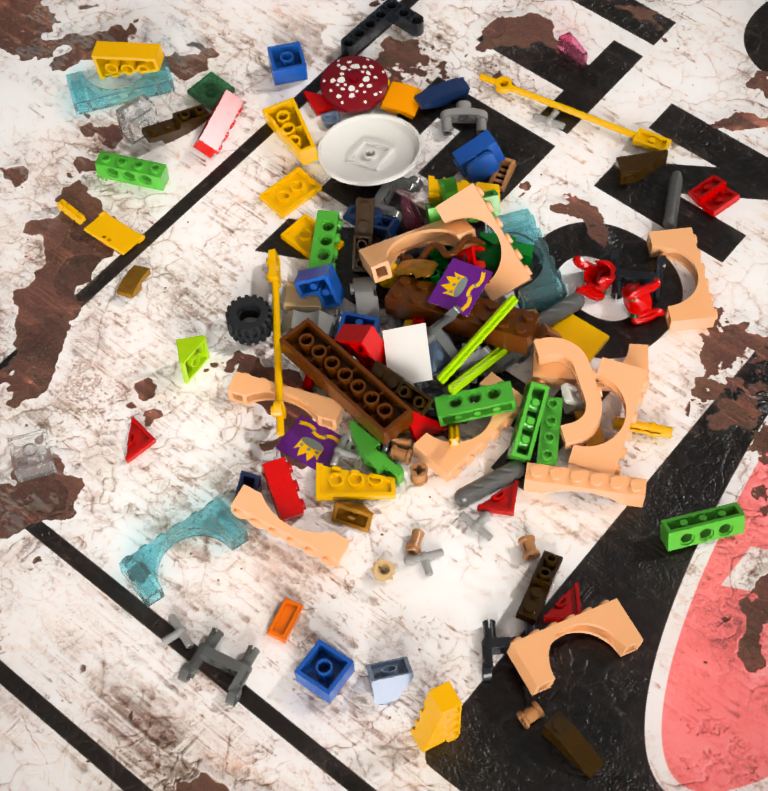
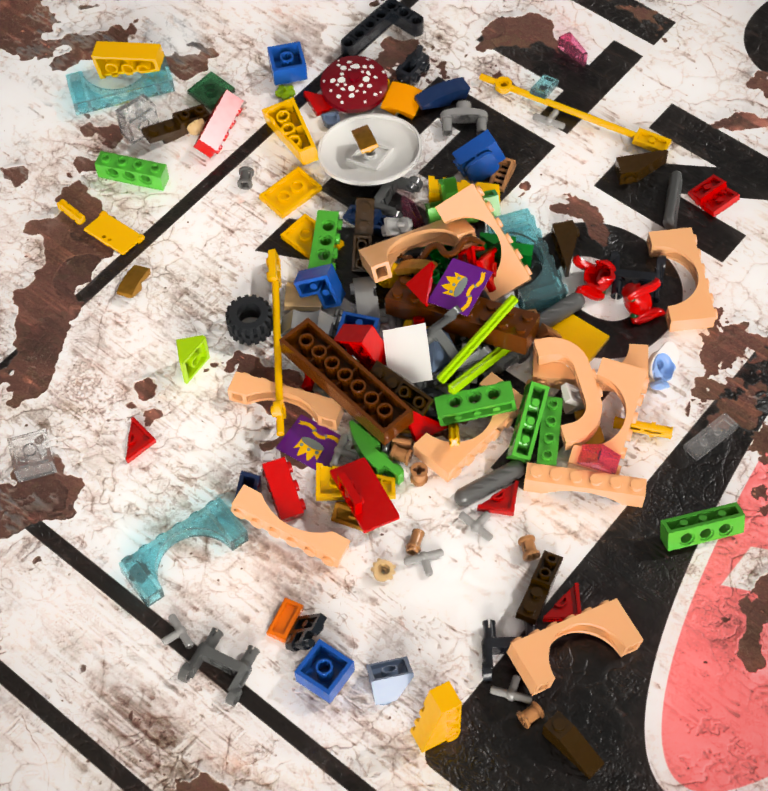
(196, 127): none -> tan animal
(246, 174): none -> dark grey bush
(285, 92): none -> lime plant
(304, 630): none -> black plate
(364, 139): none -> pearl gold slope
(364, 495): none -> red bracket
(396, 226): none -> light grey hips
(412, 68): none -> black brick
(422, 283): none -> red tile
(487, 262): none -> red tile
(511, 693): none -> light grey piece
(544, 87): none -> clear light blue tile
(565, 239): none -> dark brown slope
(599, 458): none -> clear pink slope
(662, 365): none -> light blue hair
(710, 436): none -> clear tile

